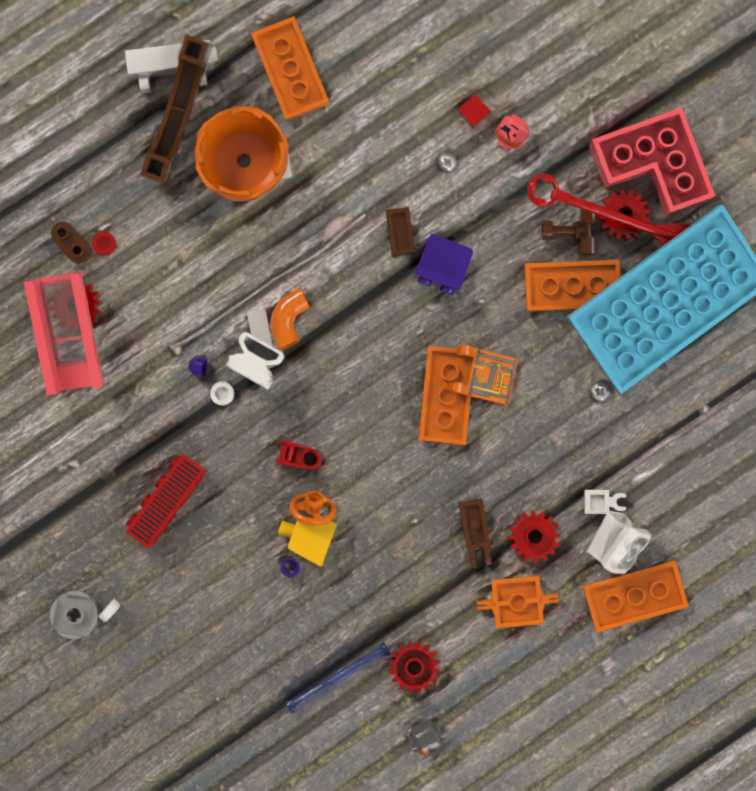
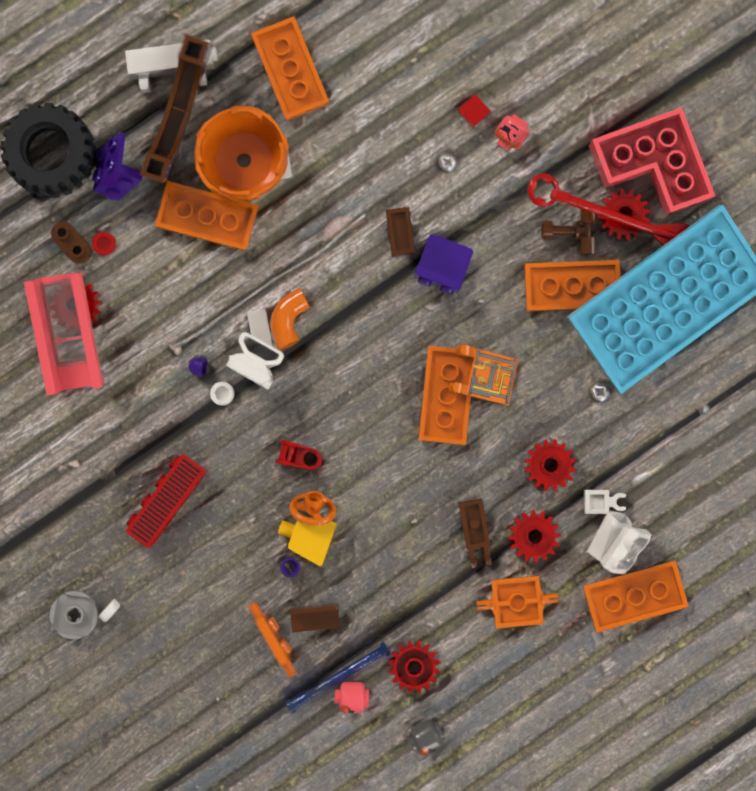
(26, 129): none -> black tyre
(111, 176): none -> dark purple bracket
(206, 216): none -> orange plate
(280, 647): none -> orange plate
(315, 617): none -> reddish brown panel
(352, 697): none -> coral head
(537, 461): none -> red gear

